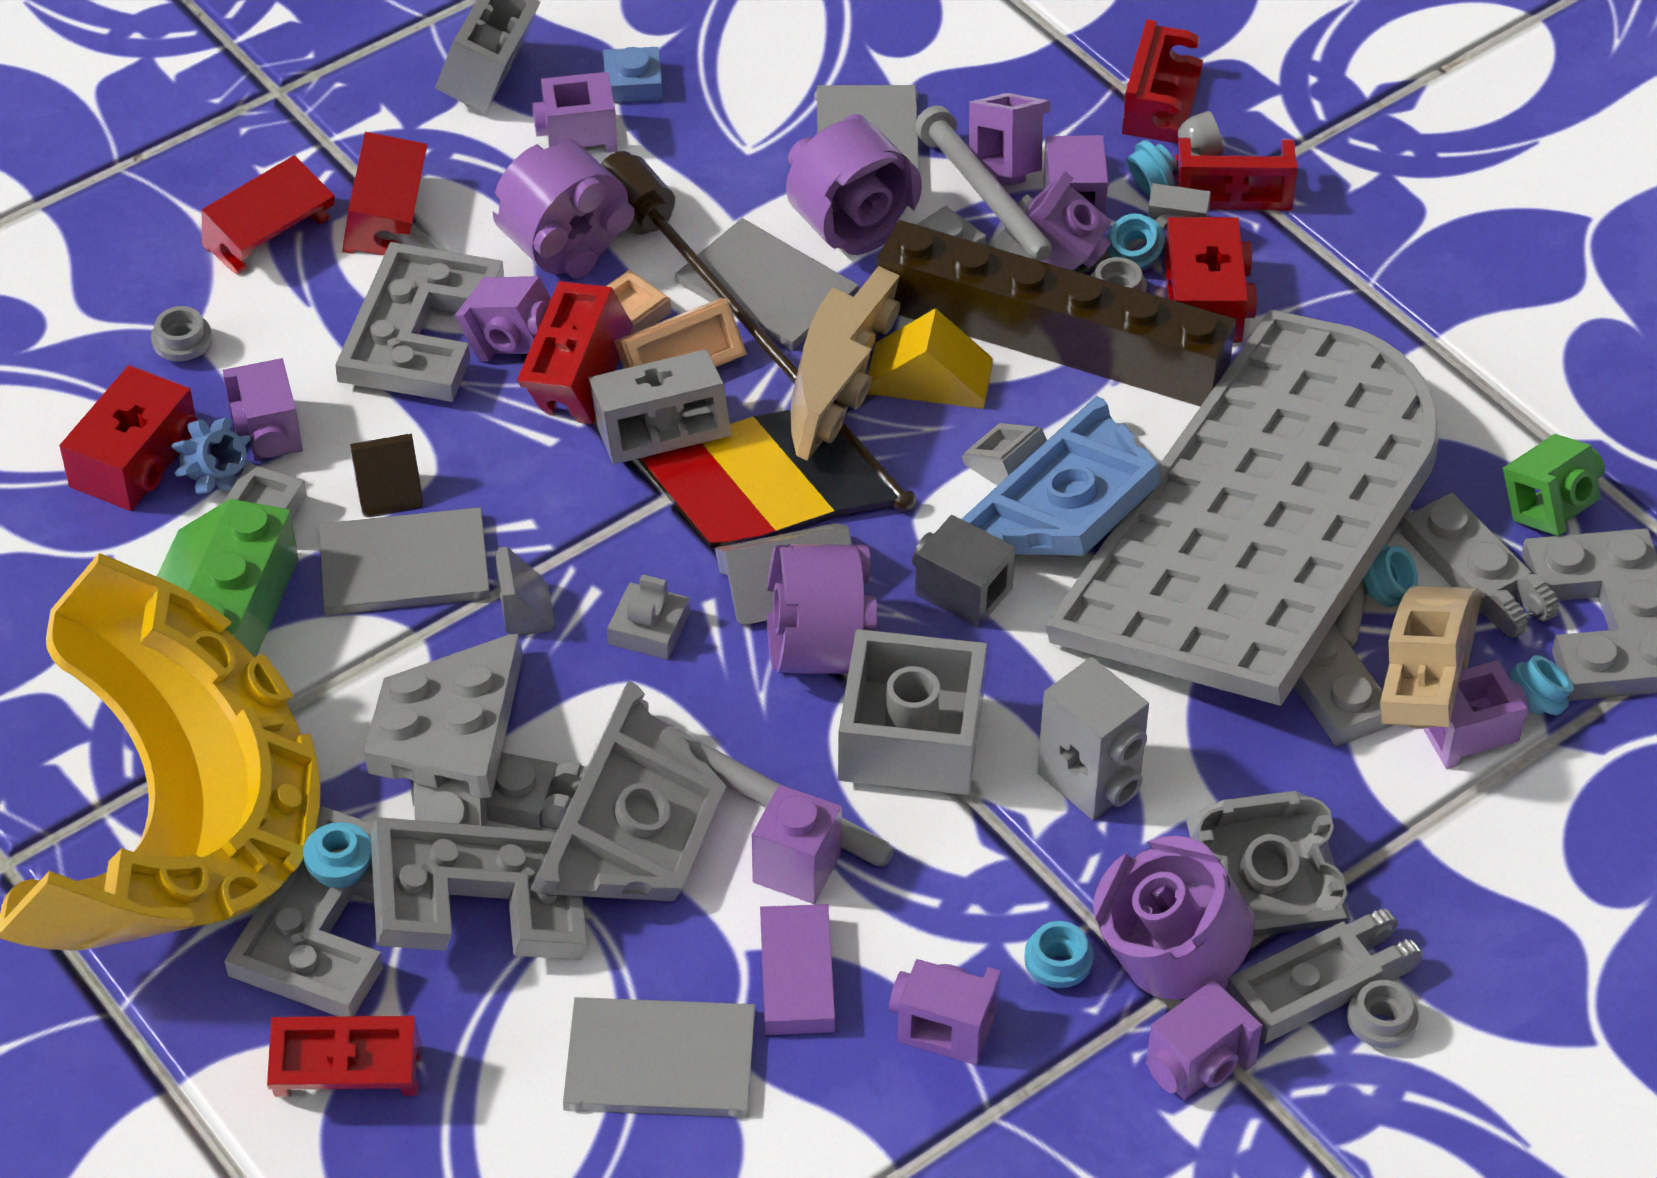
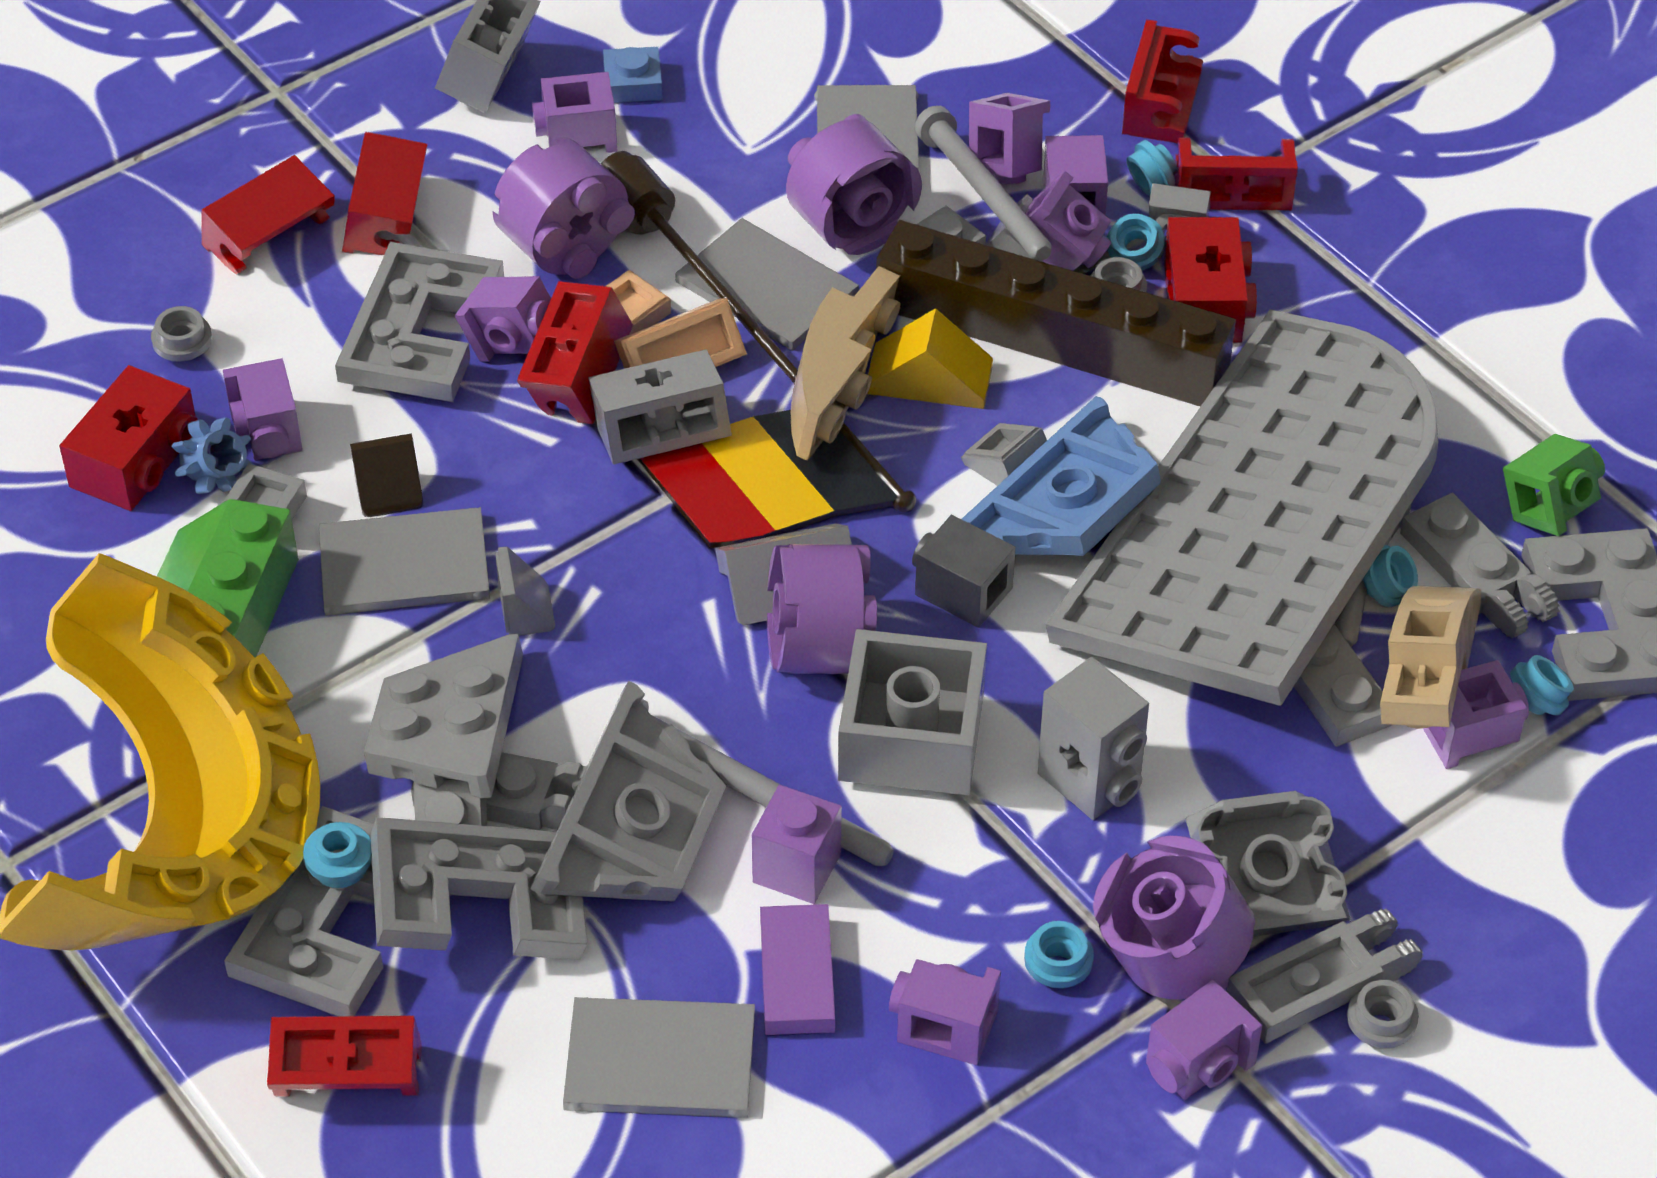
(649, 618): light grey tile -> none
(1203, 134): light grey hinge -> none

